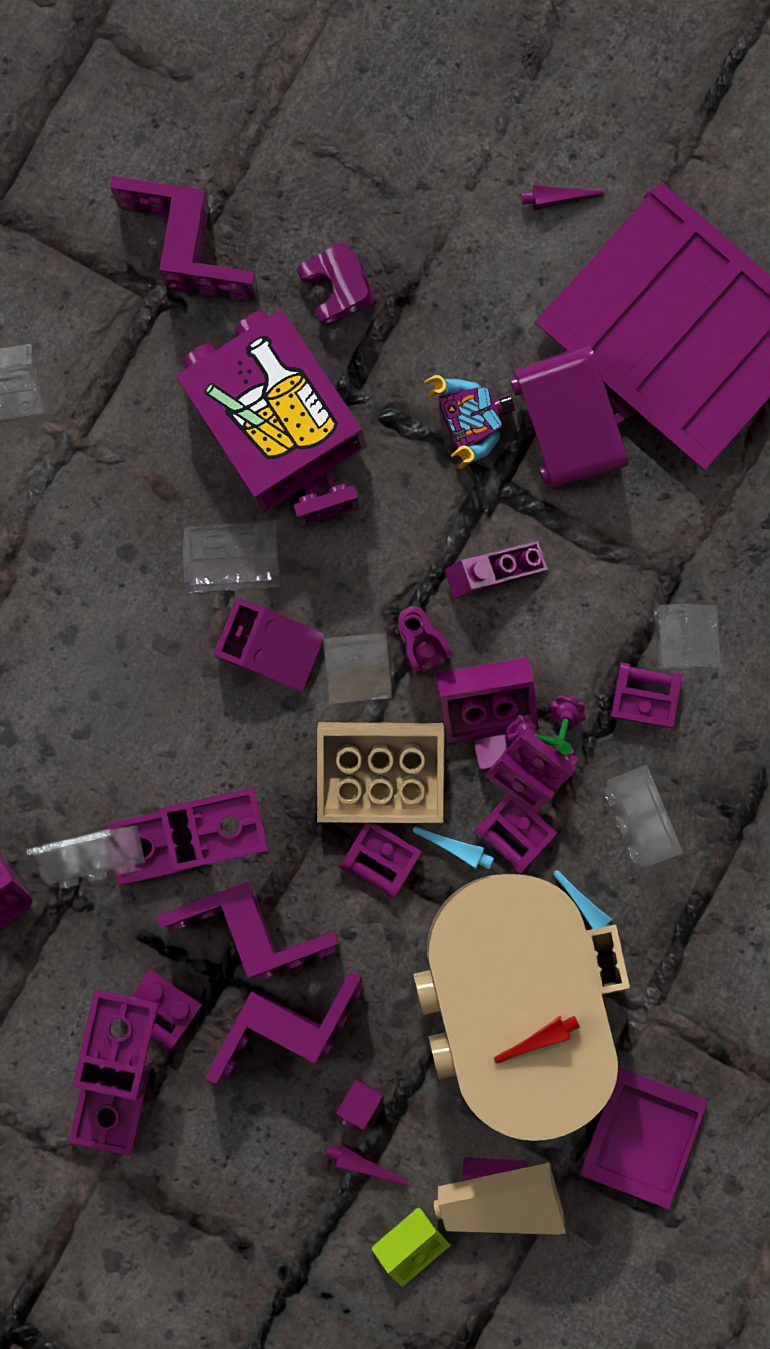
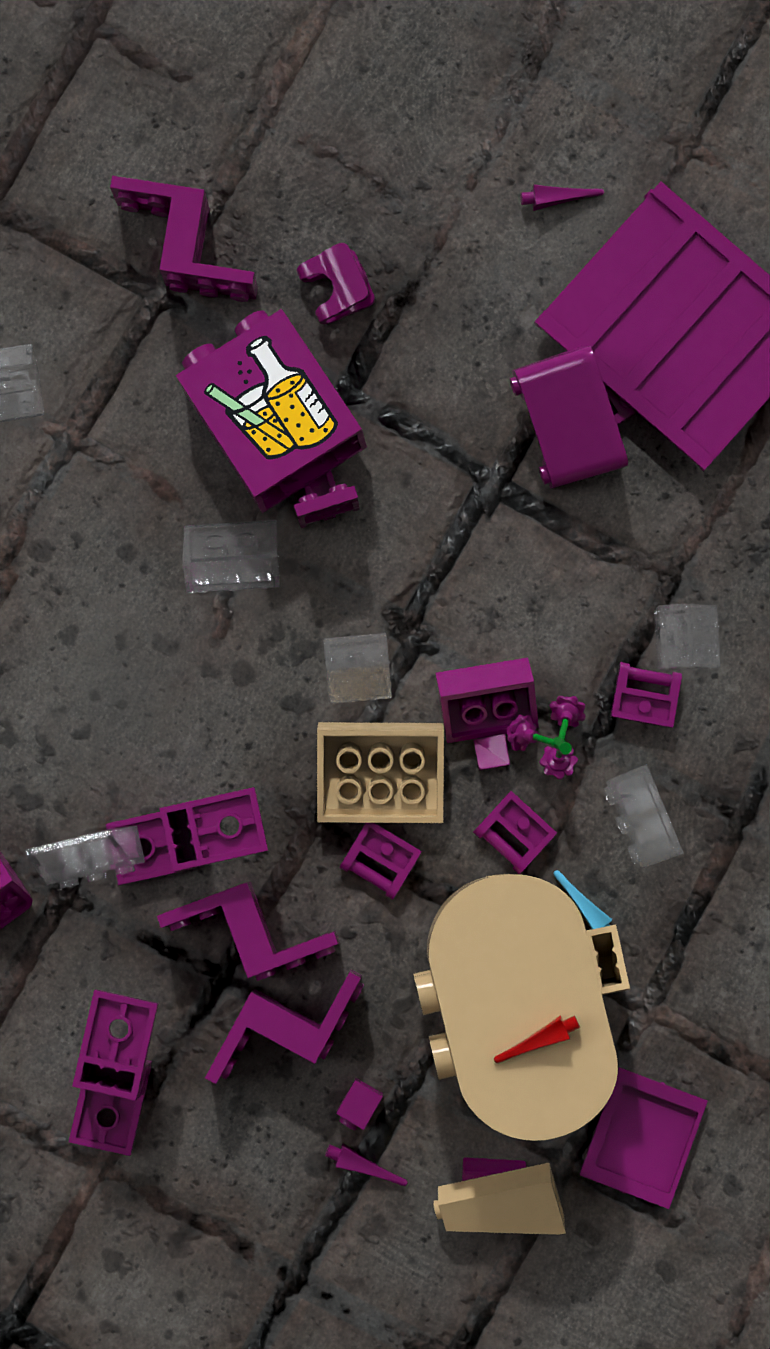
(173, 1005): magenta plate -> none
(268, 644): magenta slope -> none
(410, 1247): lime panel -> none
(424, 647): magenta piece -> none
(469, 853): medium azure piece -> none
(470, 416): torso -> none
(495, 569): magenta slope -> none
(530, 771): magenta slope -> none

